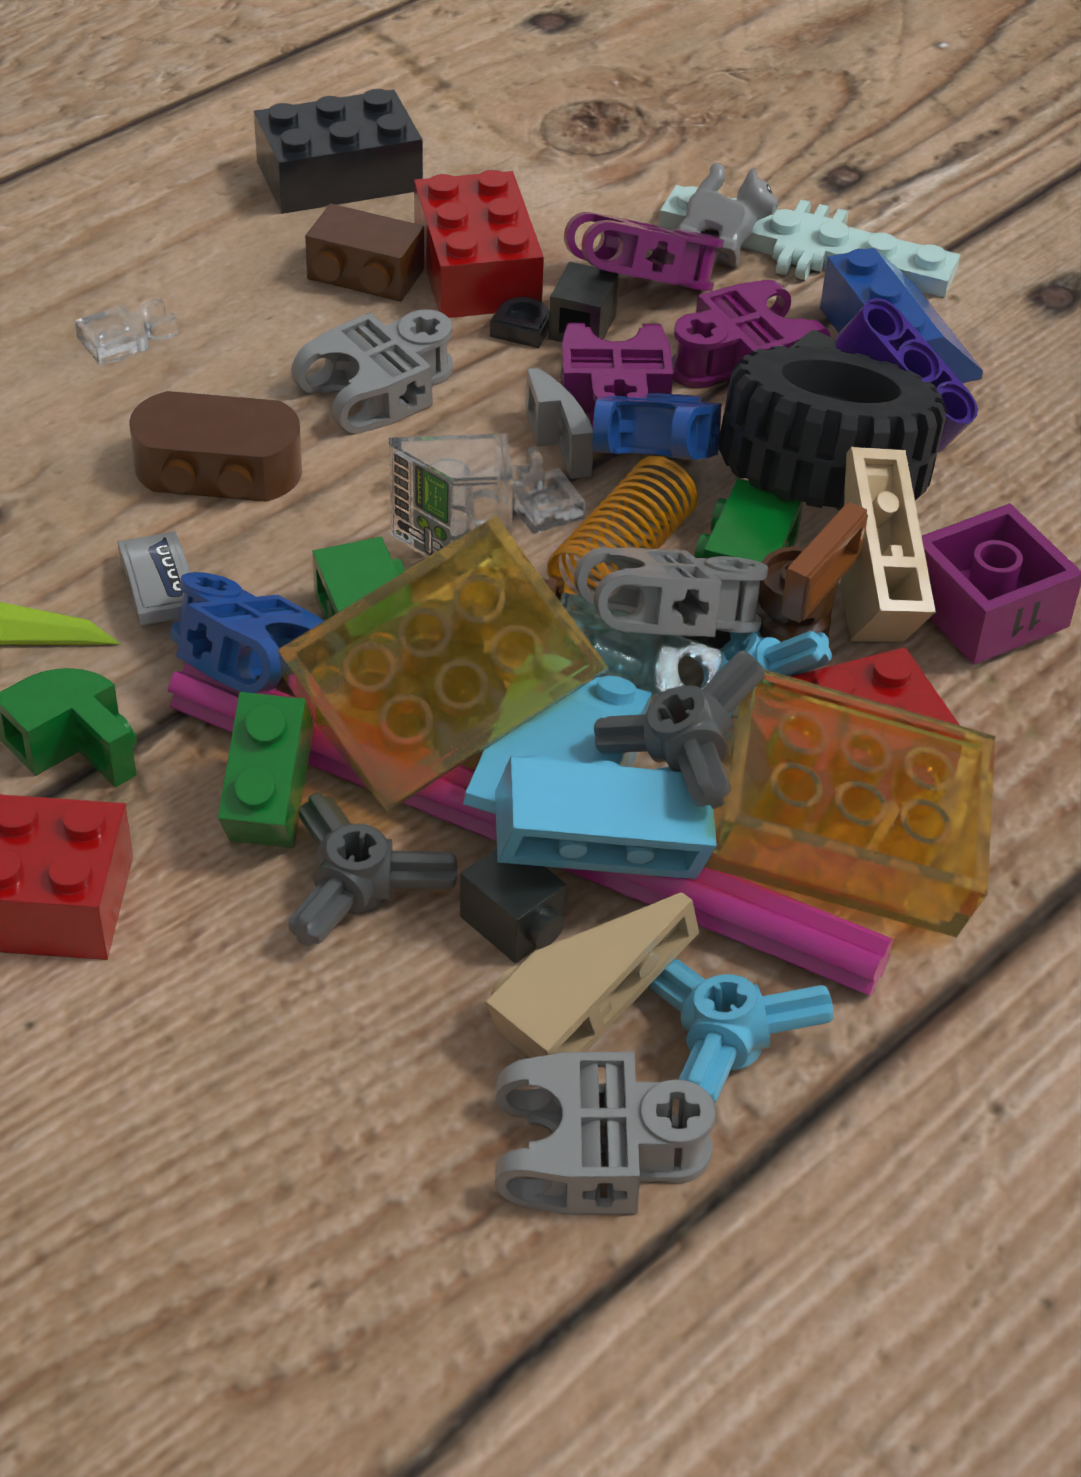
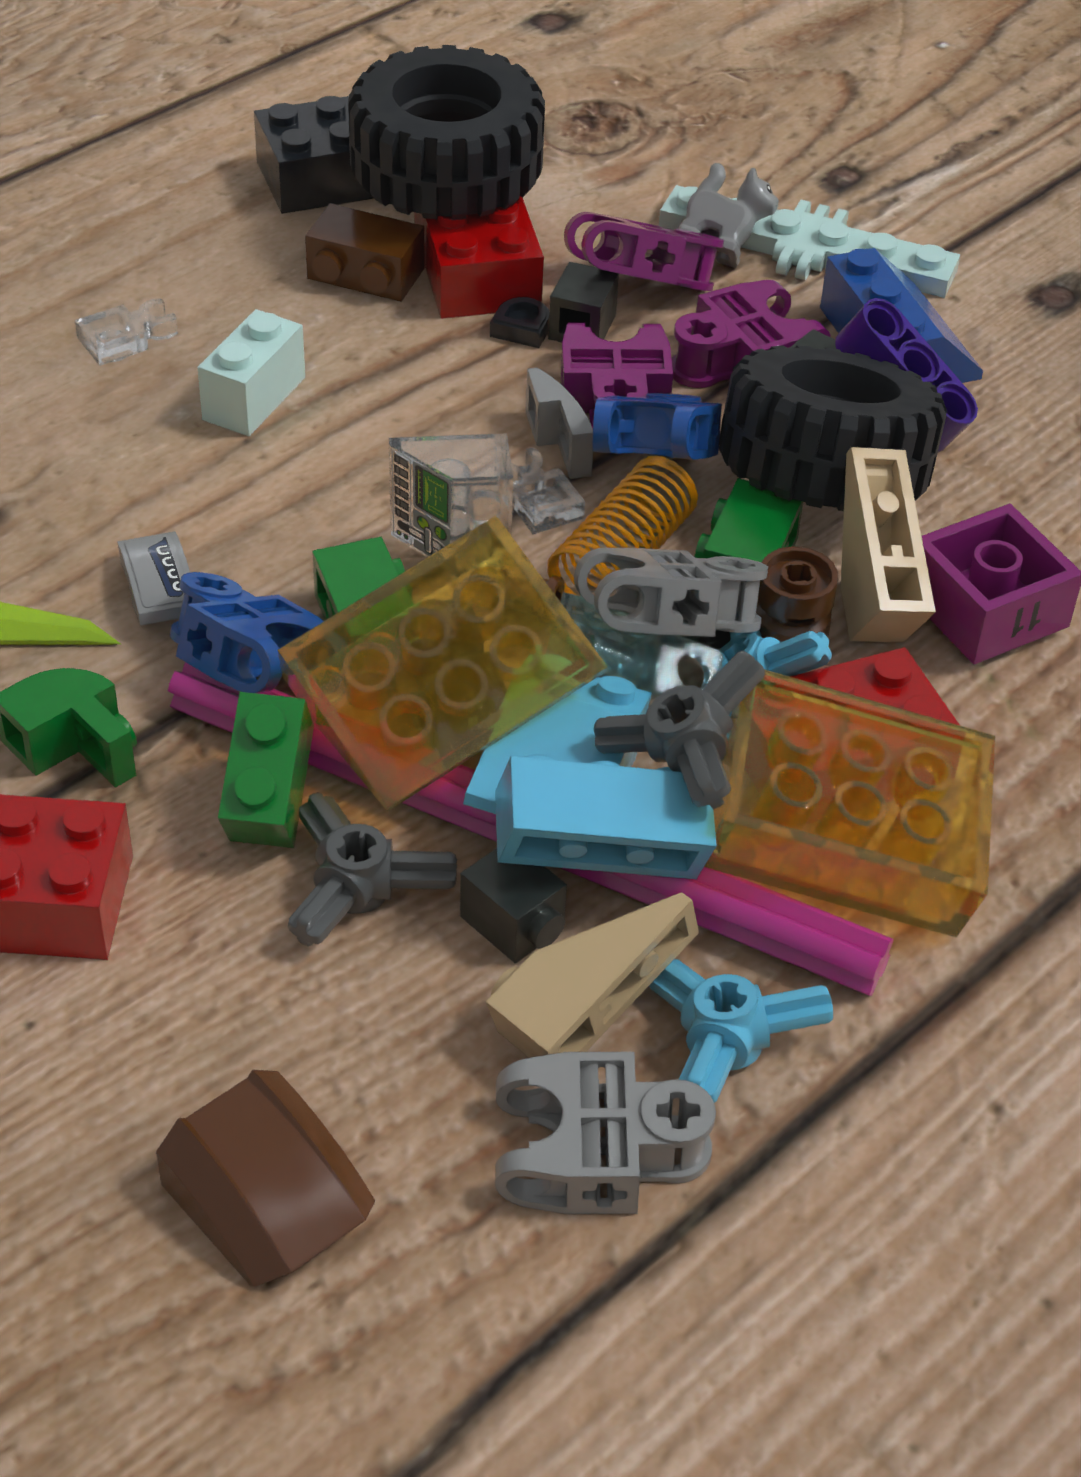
(216, 446): reddish brown brick -> none
(251, 372): none -> light aqua brick
(263, 1178): none -> reddish brown slope
(379, 365): light grey piece -> none
(446, 132): none -> black tyre
(824, 562): dark orange tile -> none

